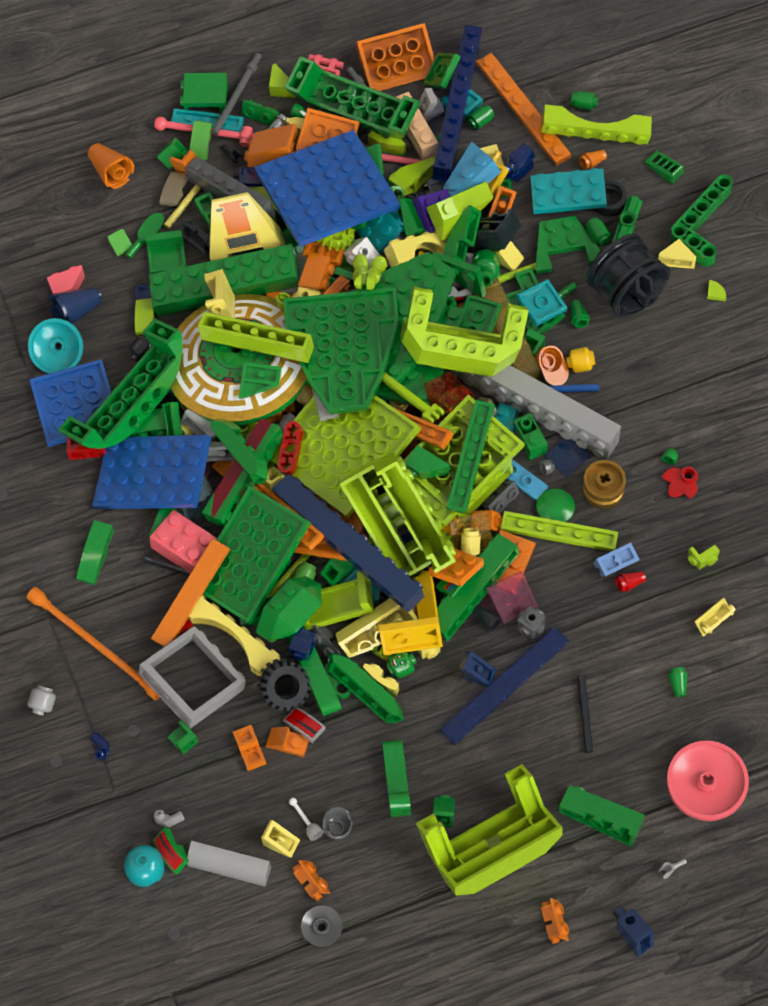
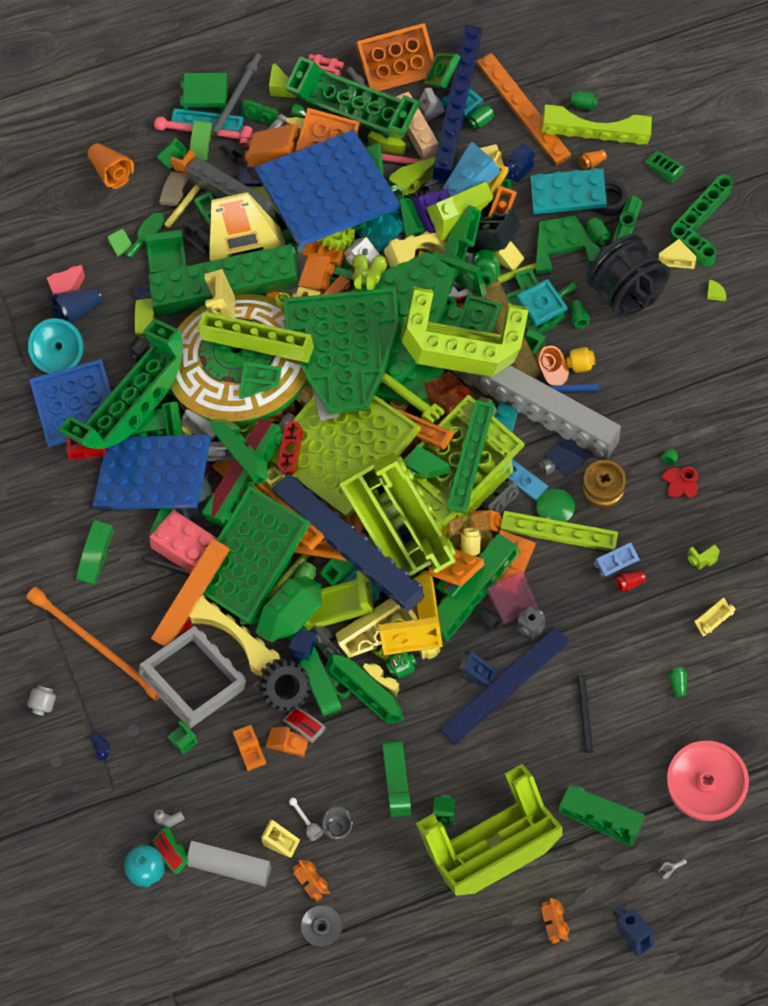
(531, 436): green slope -> none

